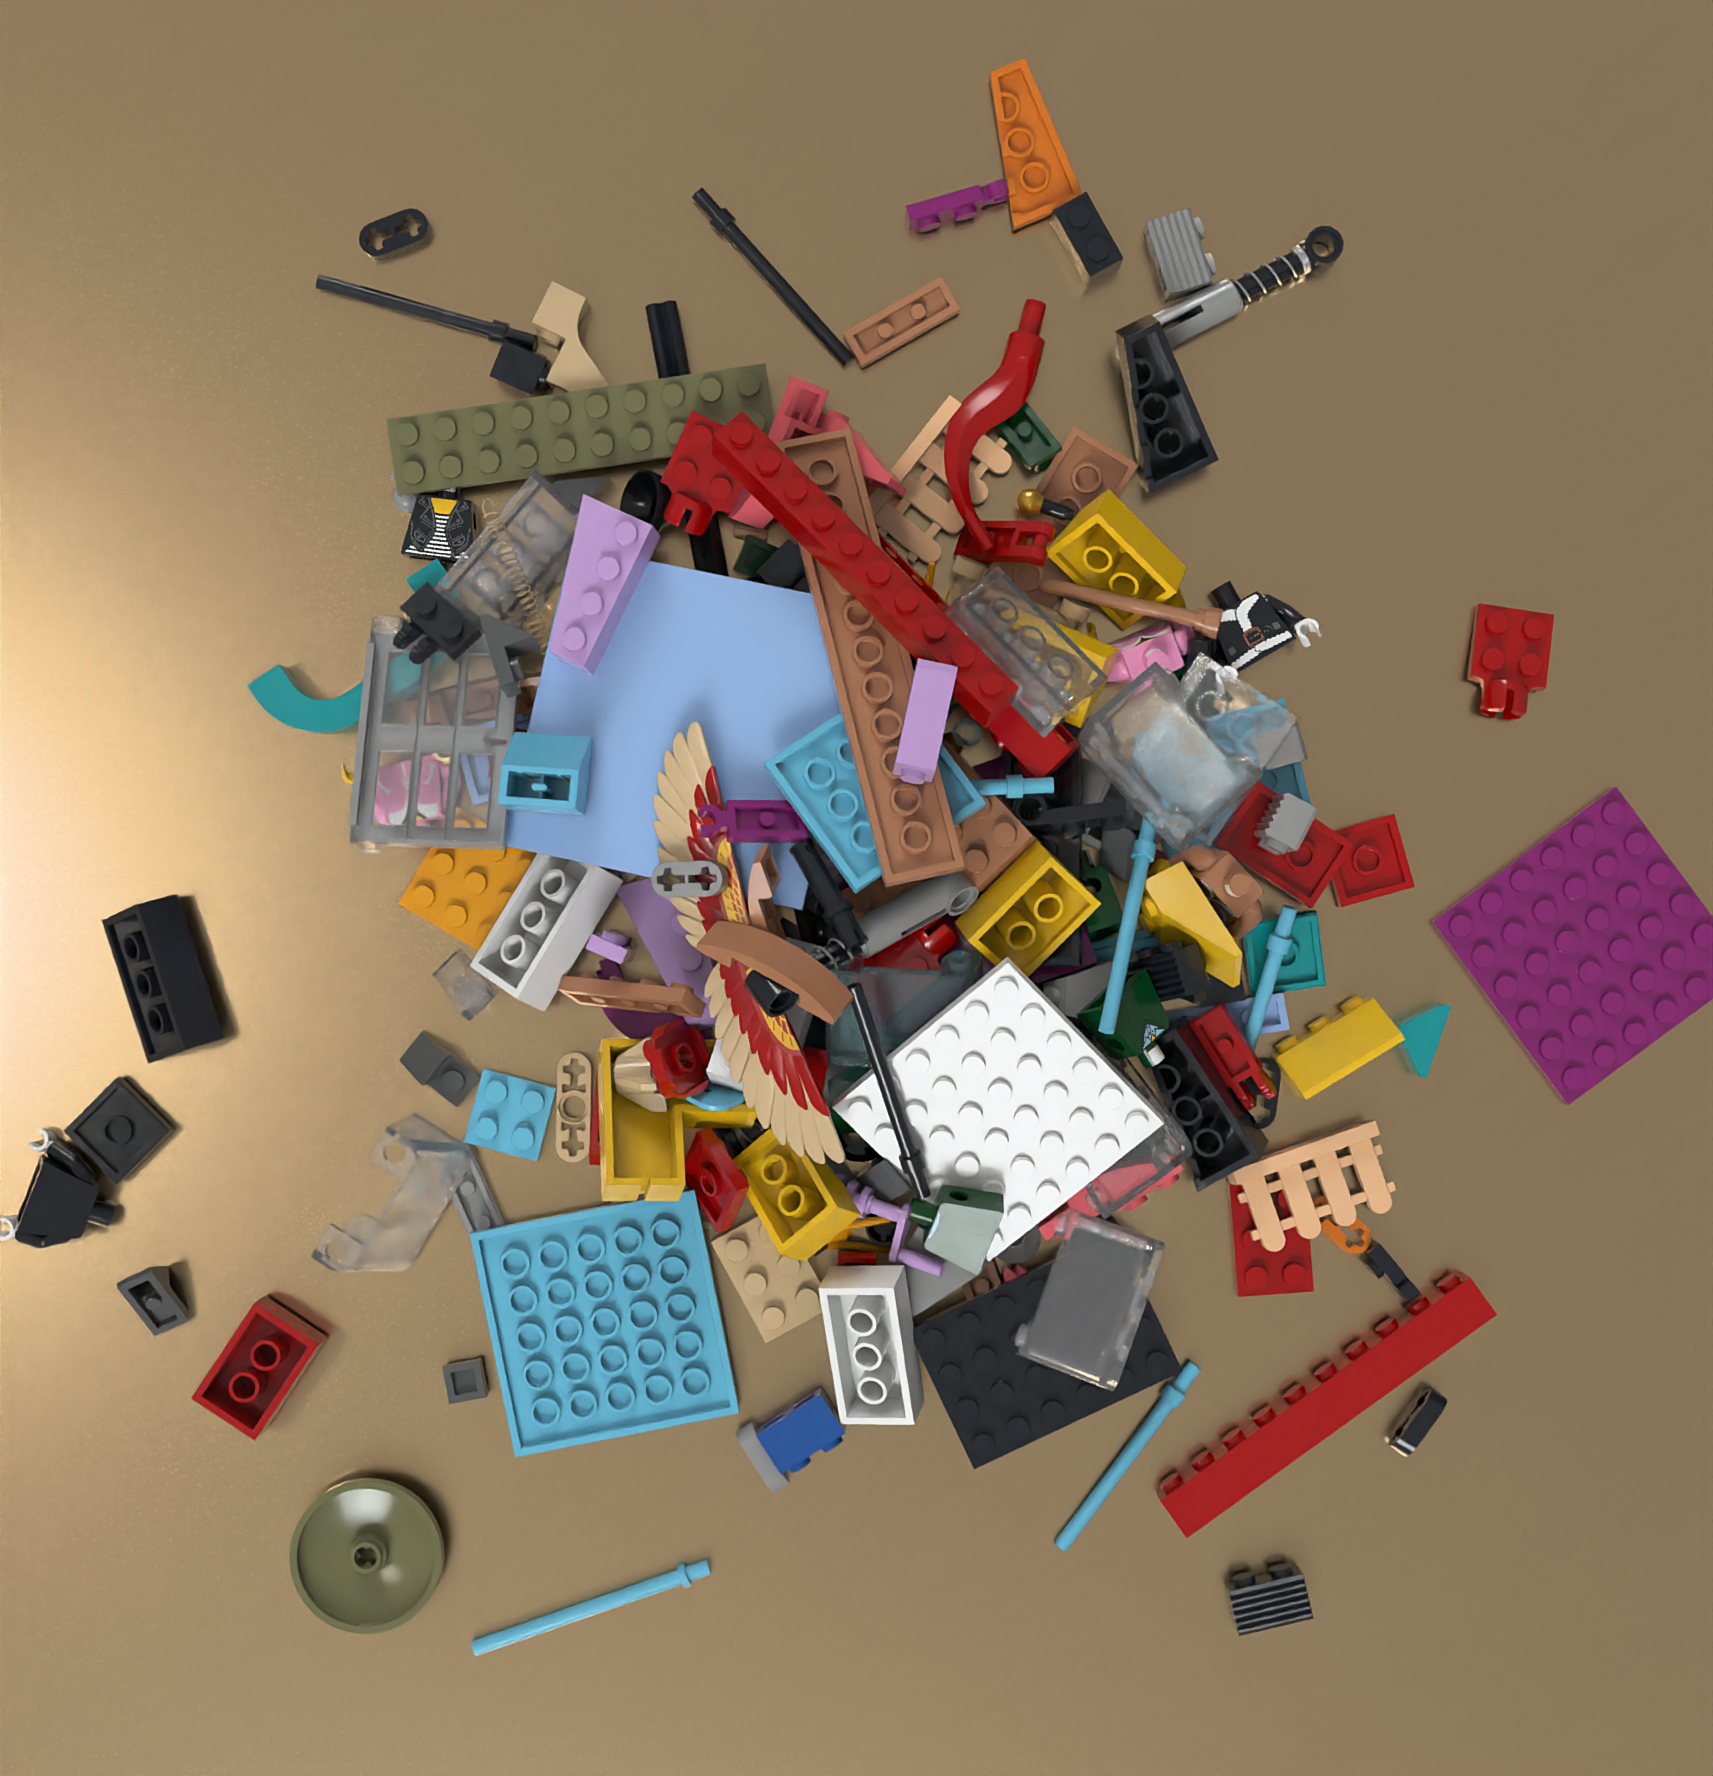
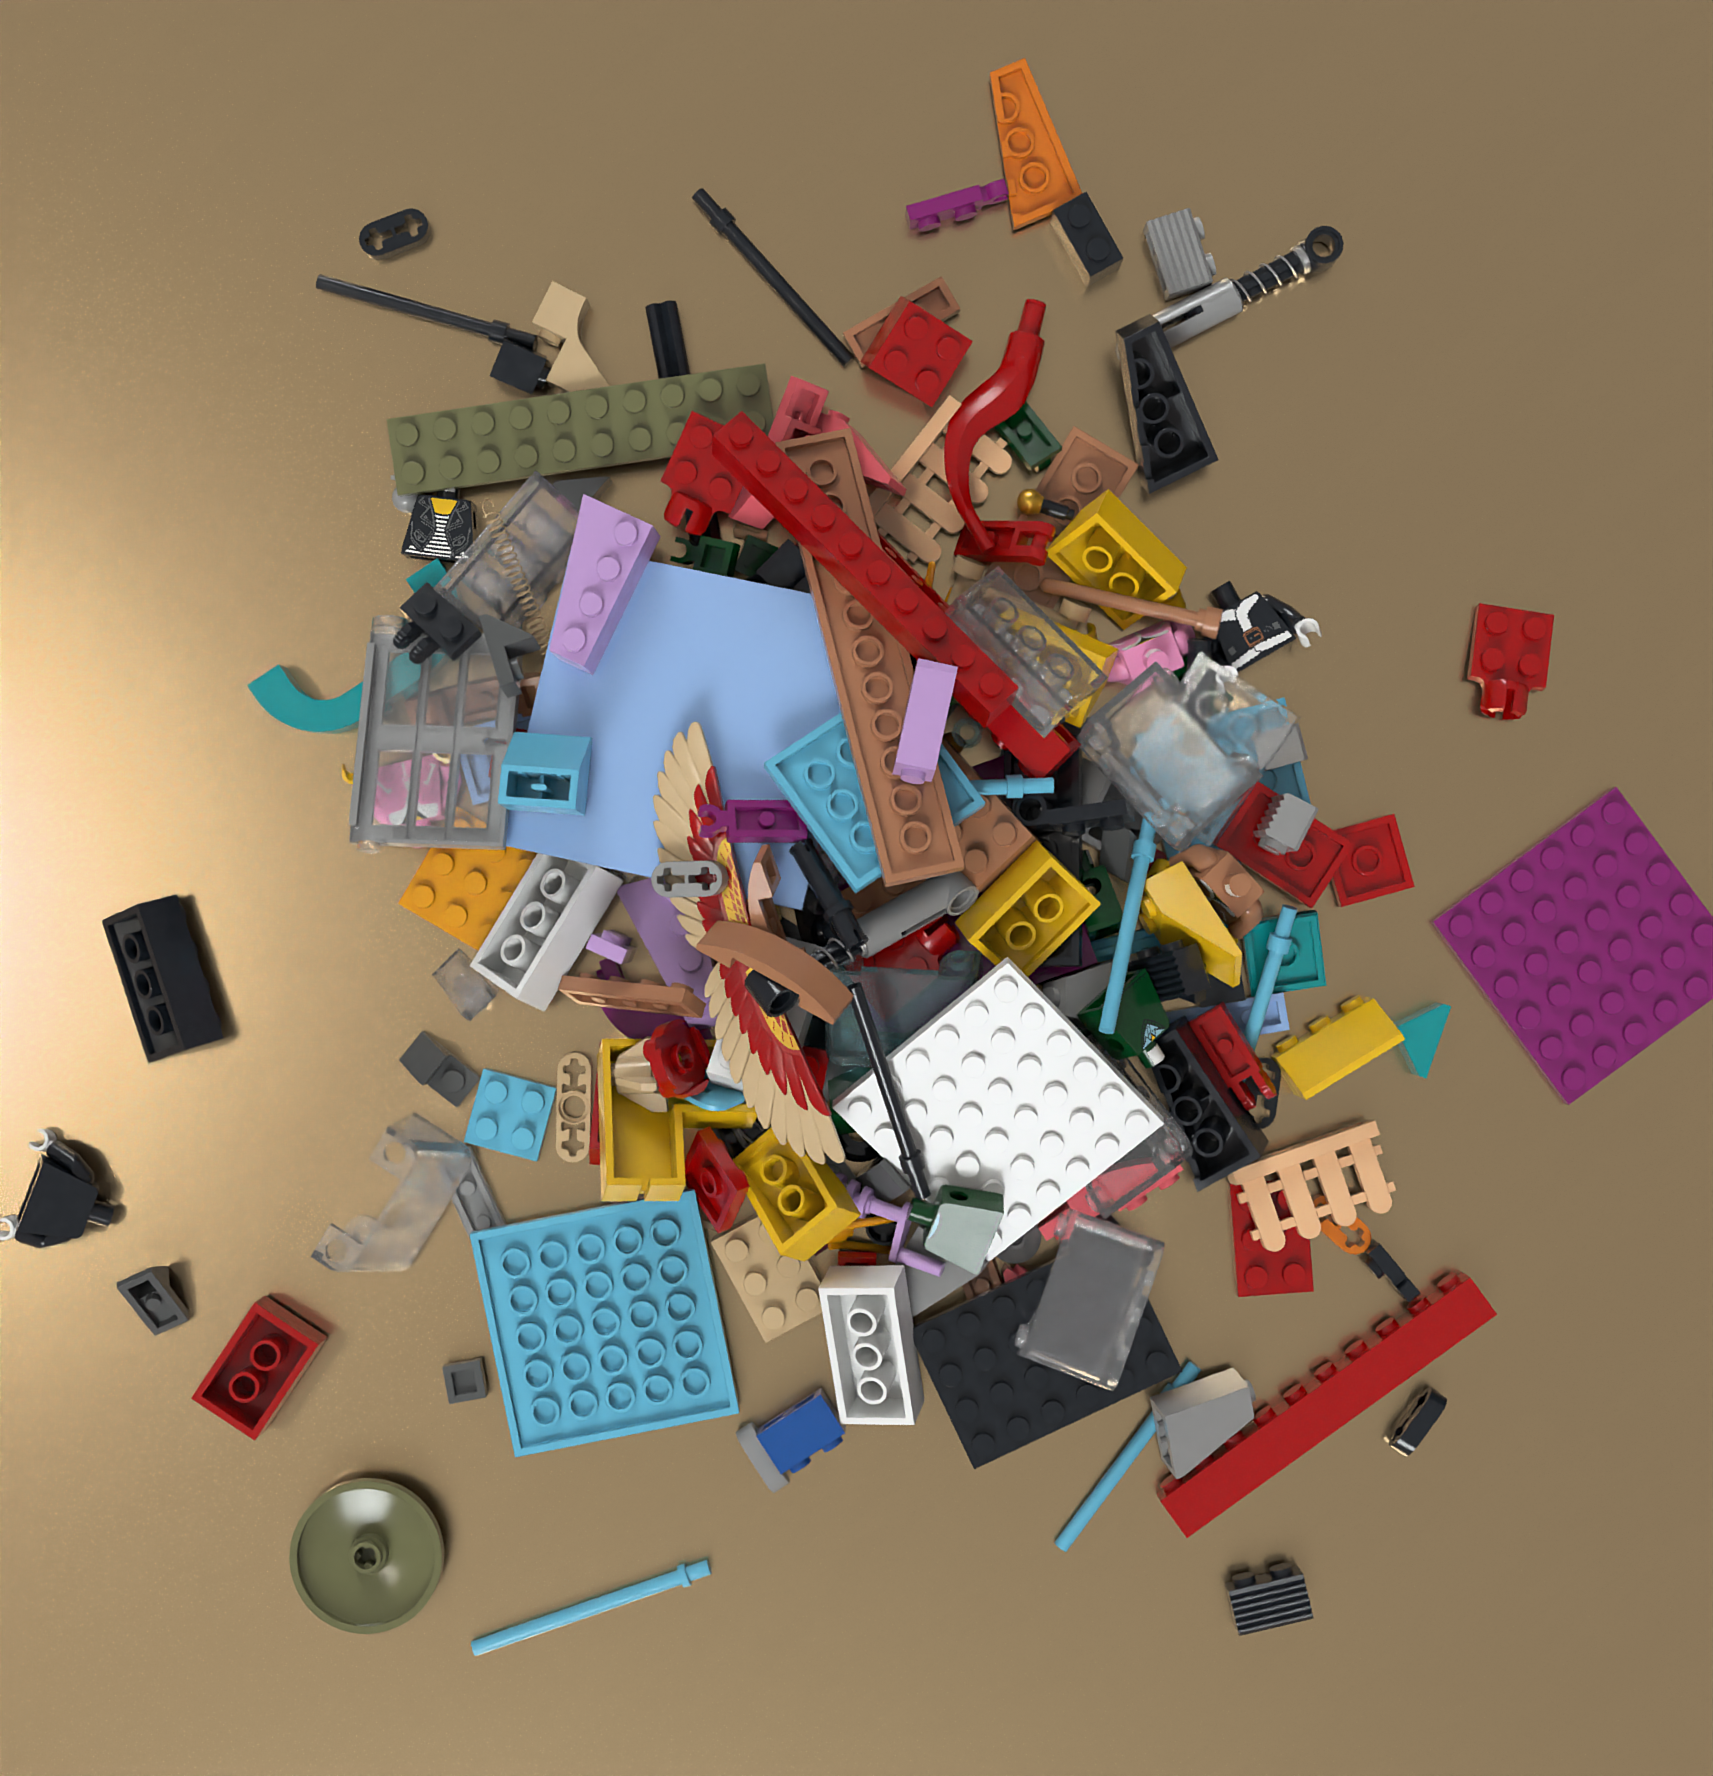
(118, 1130): black plate -> none
(646, 498): black piece -> none
(710, 555): none -> dark green plate
(916, 351): none -> red brick
(1200, 1418): none -> light grey slope

